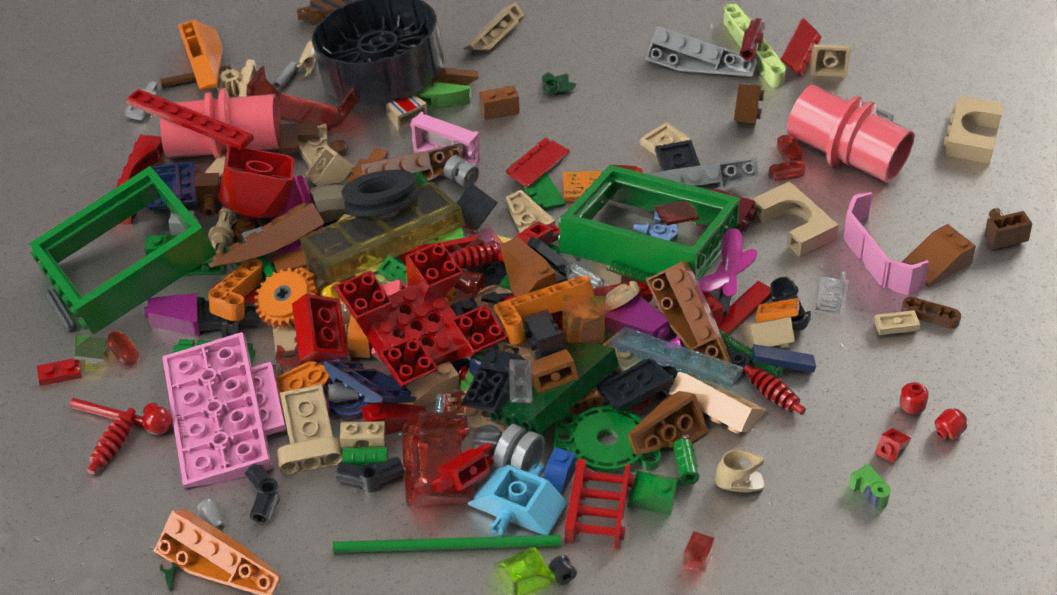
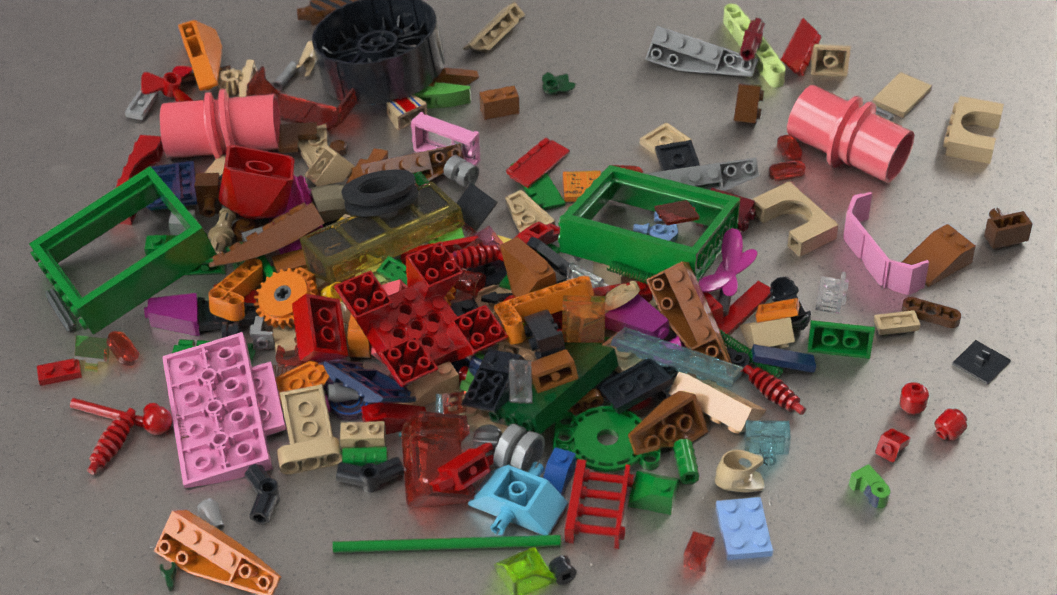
(168, 85): none -> red piece
(190, 119): red tile -> none
(260, 337): none -> light grey bracket
(744, 528): none -> light blue plate
(767, 439): none -> clear light blue brick
(840, 339): none -> green slope
(901, 94): none -> tan tile
(981, 362): none -> black piece

